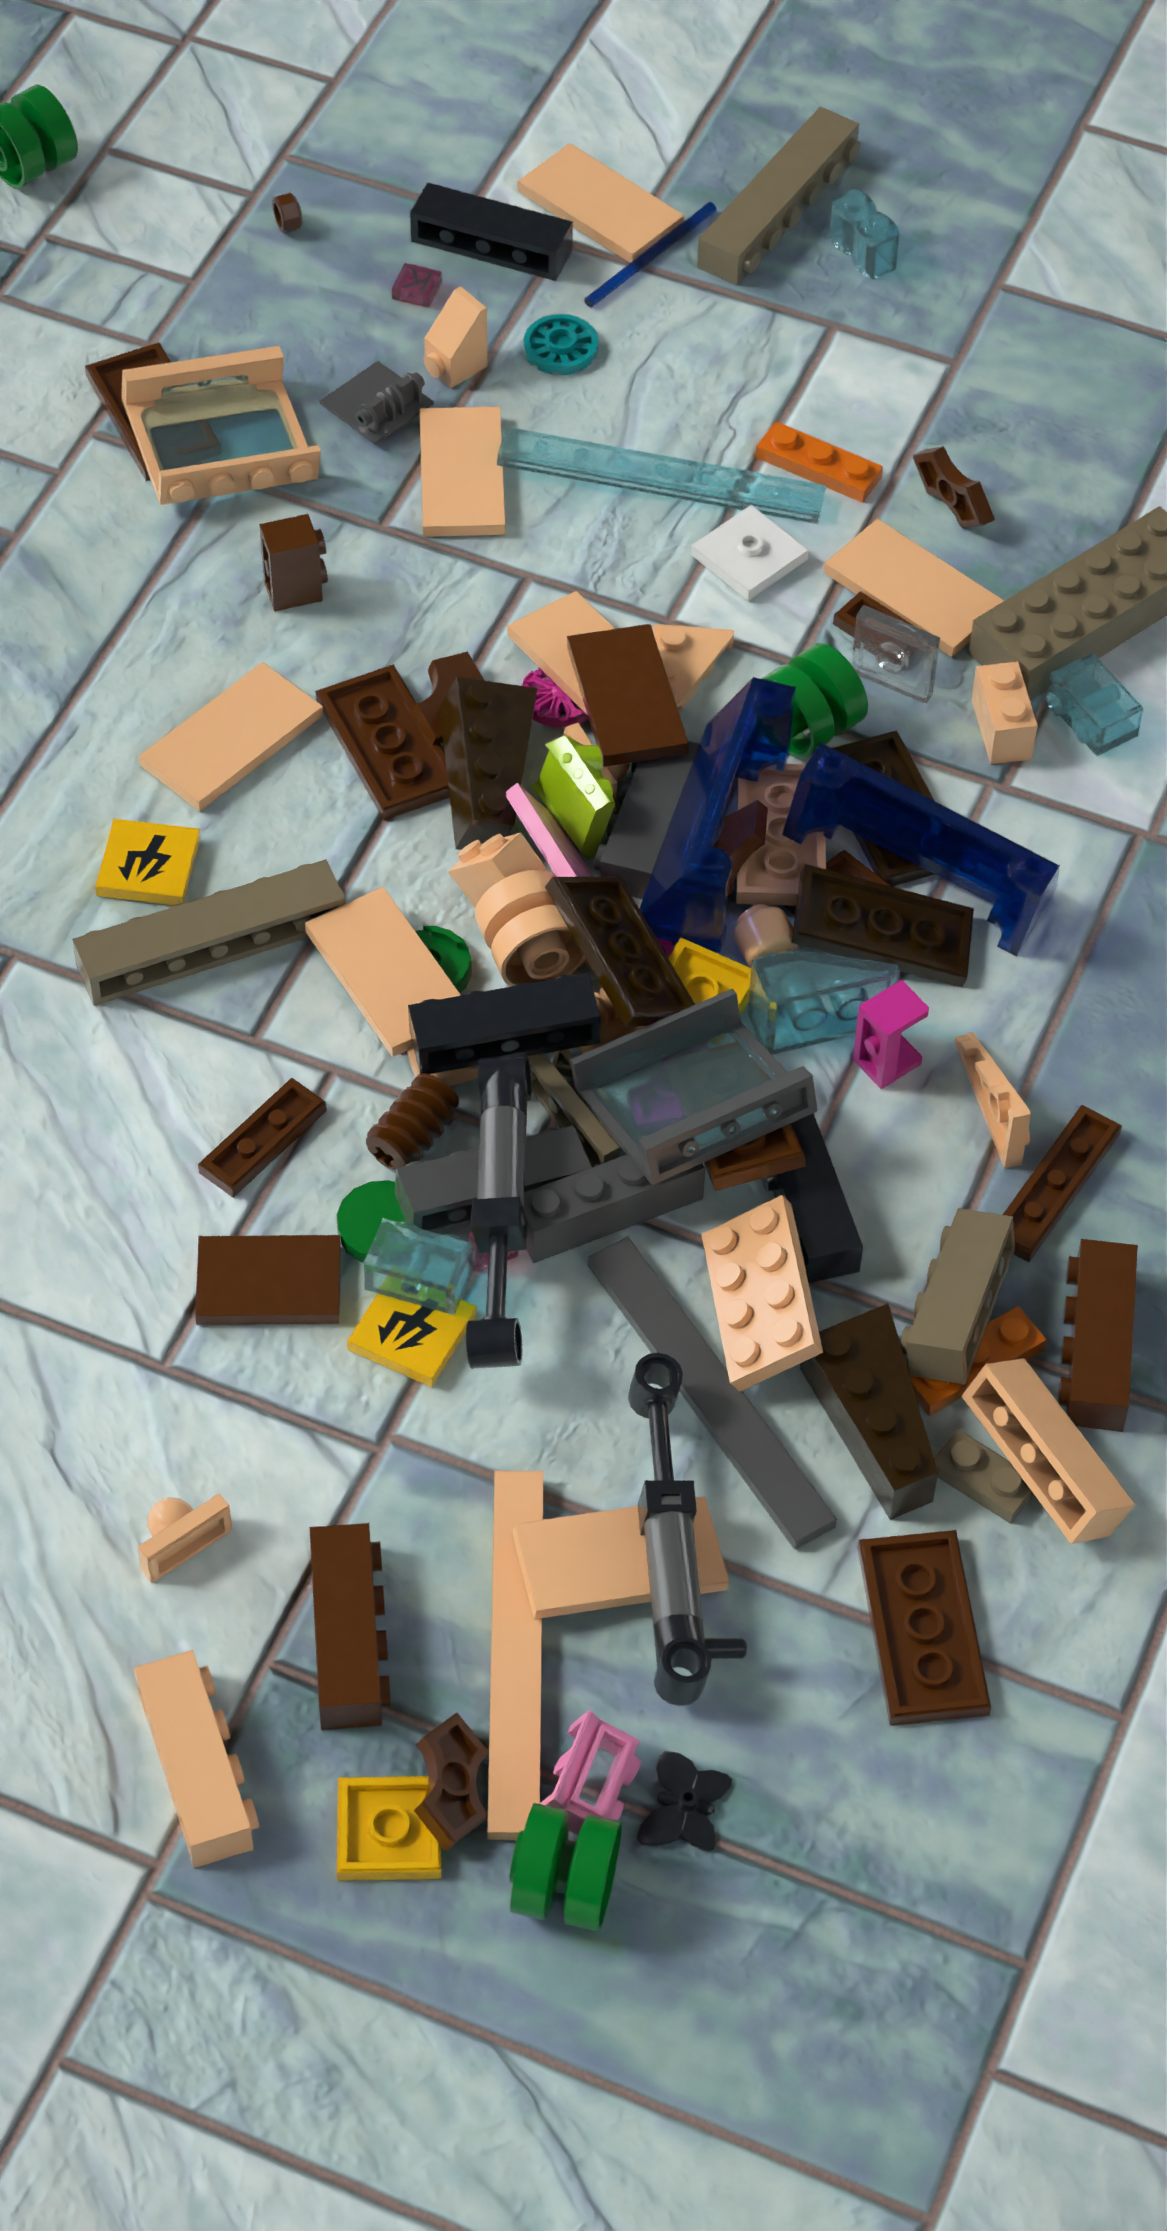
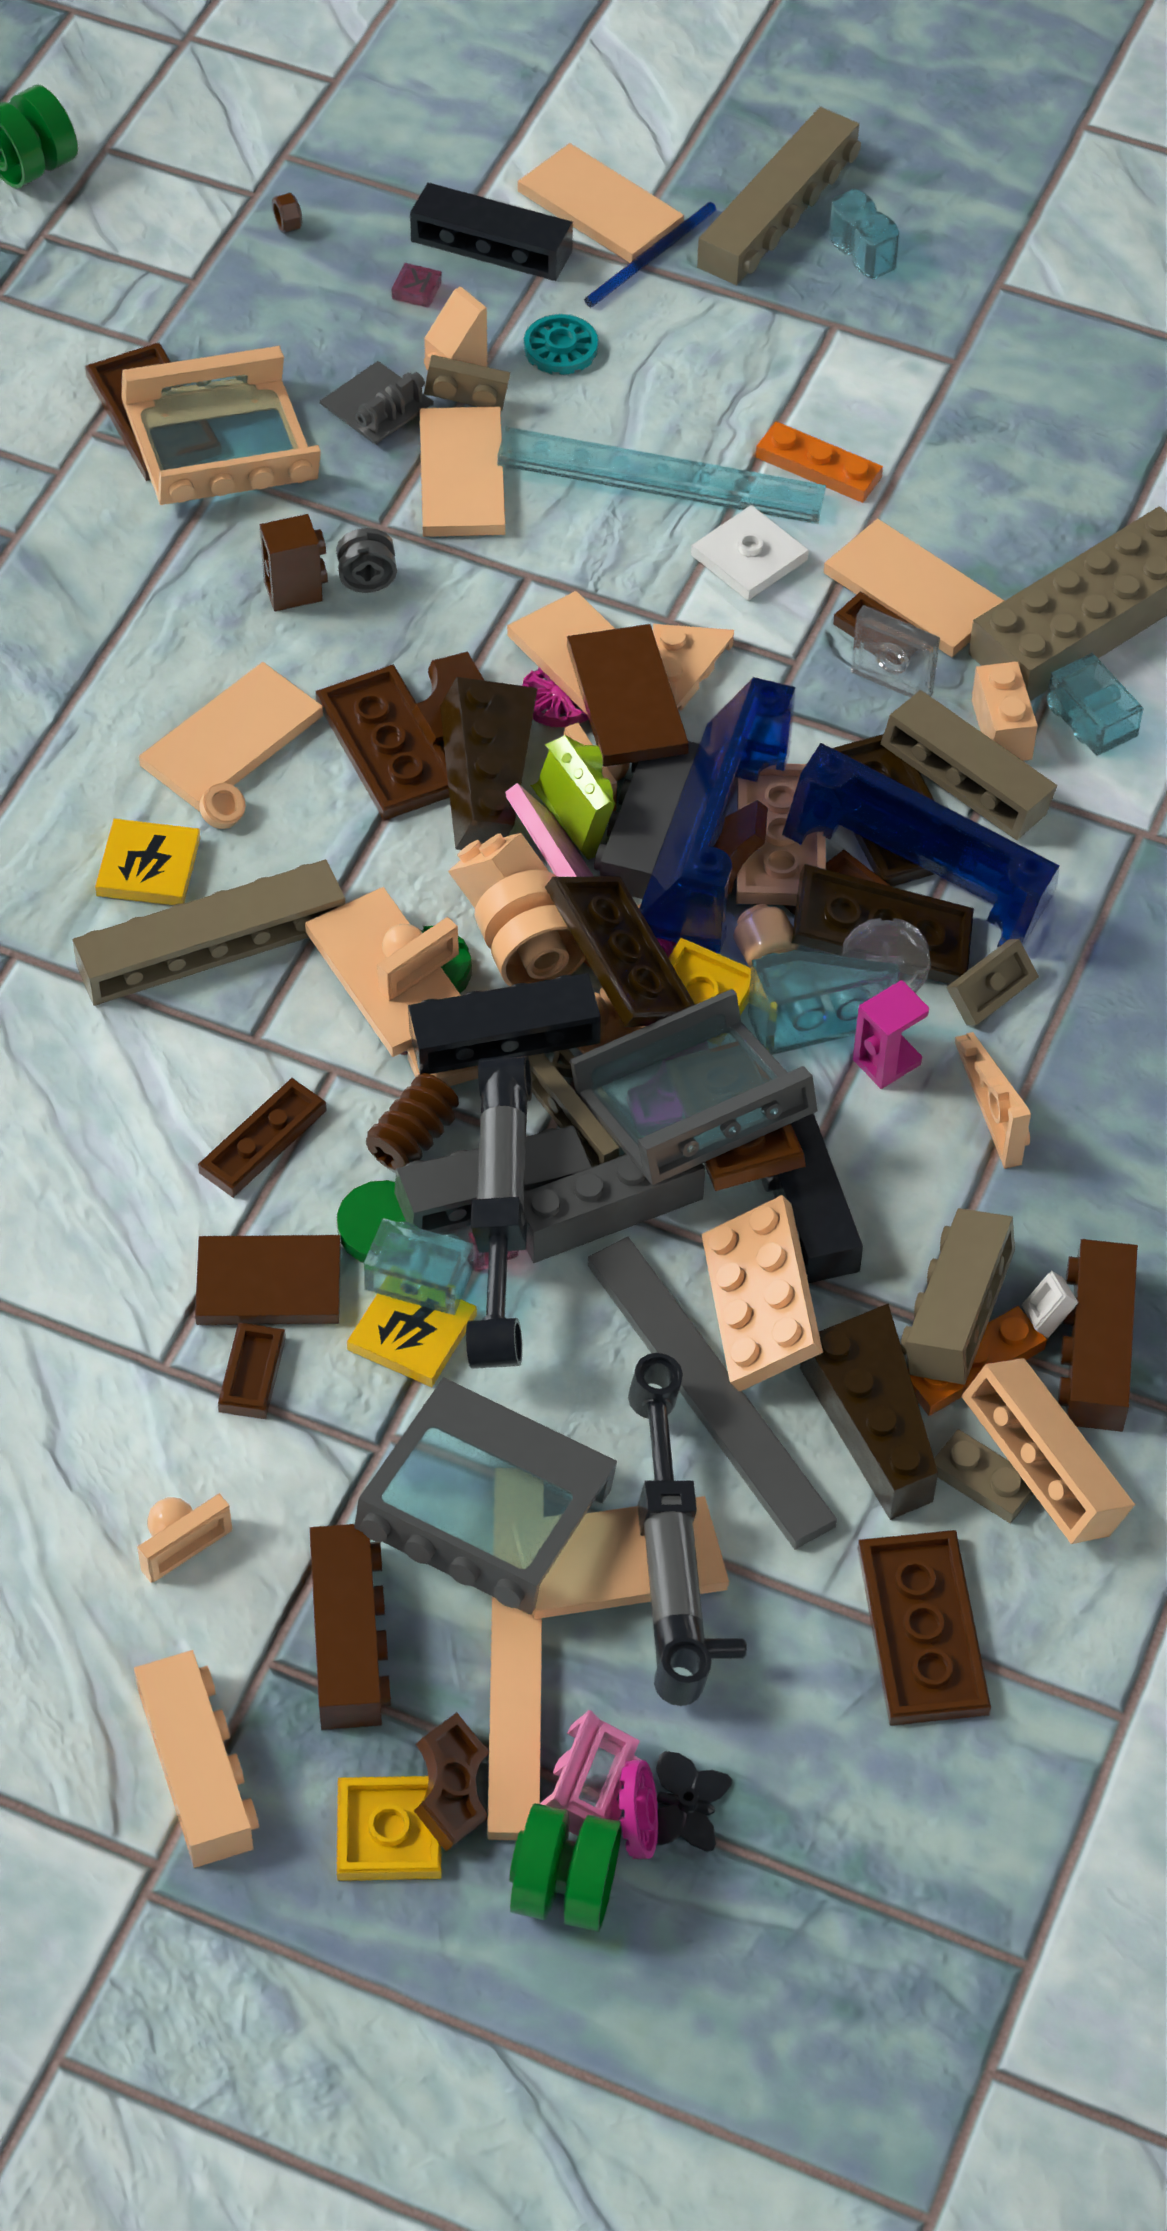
(222, 805): none -> light nougat tile
(251, 1370): none -> reddish brown tile
(366, 560): none -> dark grey wheel
(414, 955): none -> light nougat tile
(466, 382): none -> dark tan plate
(483, 1494): none -> panel
(640, 1808): none -> dark pink wheel
(826, 697): green wheel -> none
(894, 944): none -> clear tile
(957, 491): reddish brown tile -> none
(968, 764): none -> dark tan brick
(992, 982): none -> dark tan plate
(1049, 1304): none -> white tile
(1059, 1178): reddish brown tile -> none

